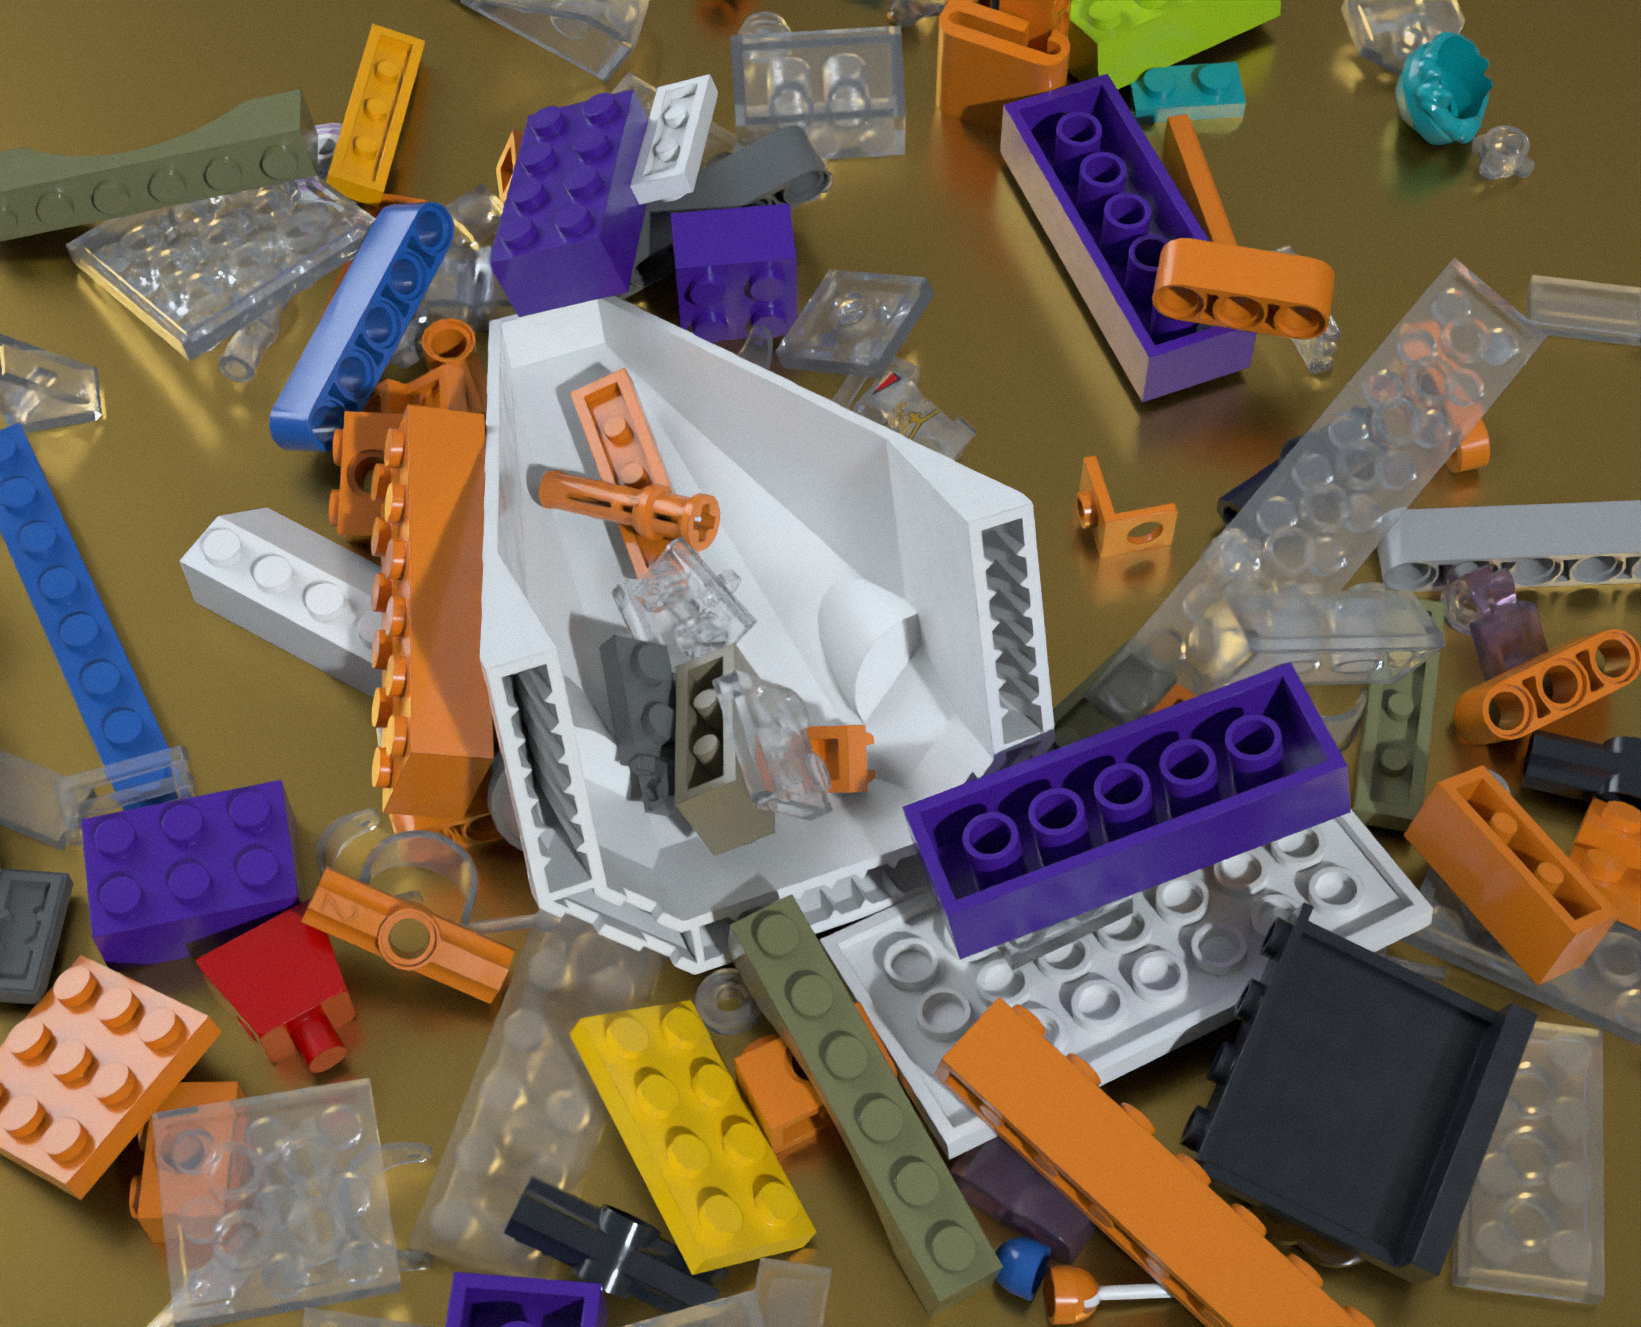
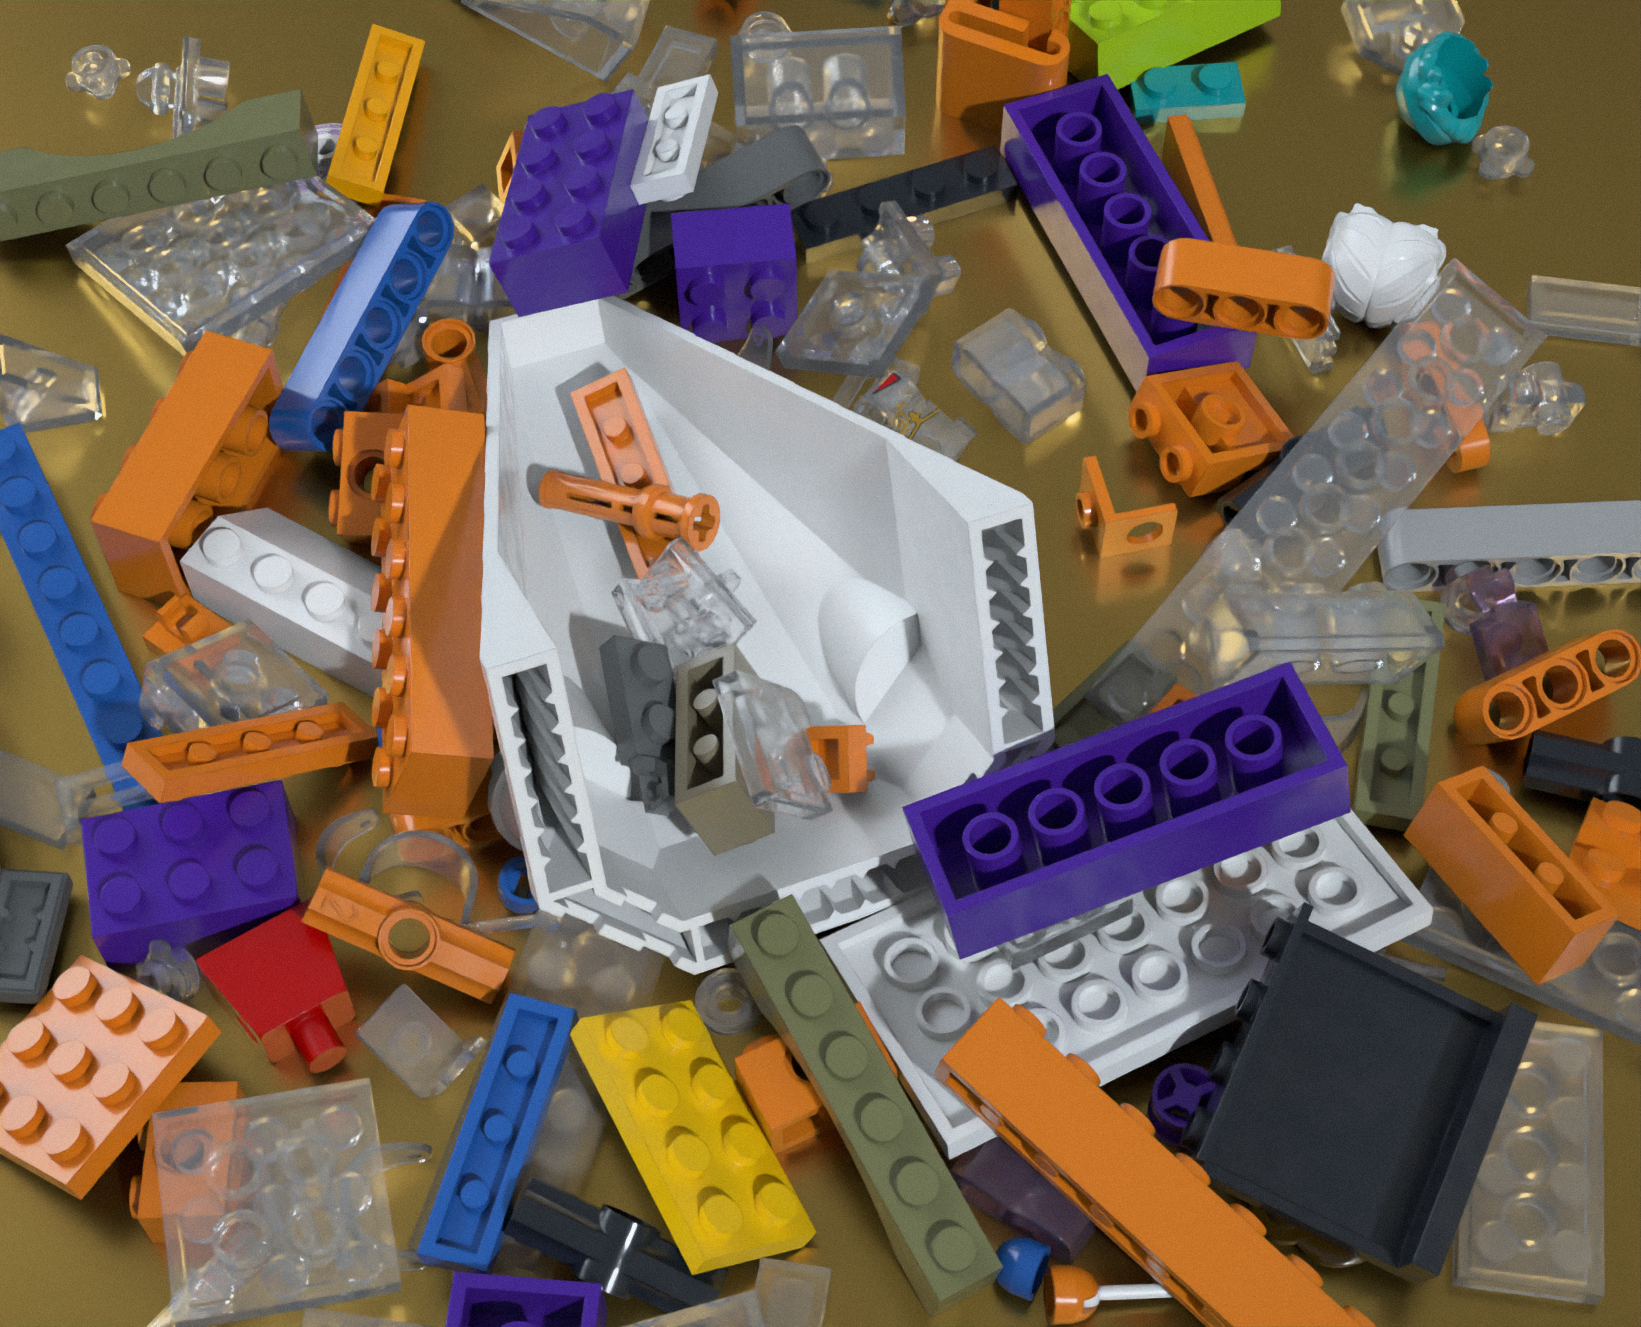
(96, 71): none -> clear plate
(169, 971): none -> clear plate
(179, 90): none -> clear hips
(181, 624): none -> orange tile
(190, 465): none -> orange brick
(225, 681): none -> clear plate
(249, 751): none -> orange plate
(417, 1043): none -> clear bracket
(498, 1136): none -> blue plate
(507, 886): none -> blue hinge
(678, 57): none -> clear tile
(903, 248): none -> clear hips
(936, 190): none -> black plate
(1019, 375): none -> clear brick
(1178, 1088): none -> dark purple wheel
(1207, 426): none -> orange plate
(1380, 265): none -> white hair
(1536, 399): none -> clear plate

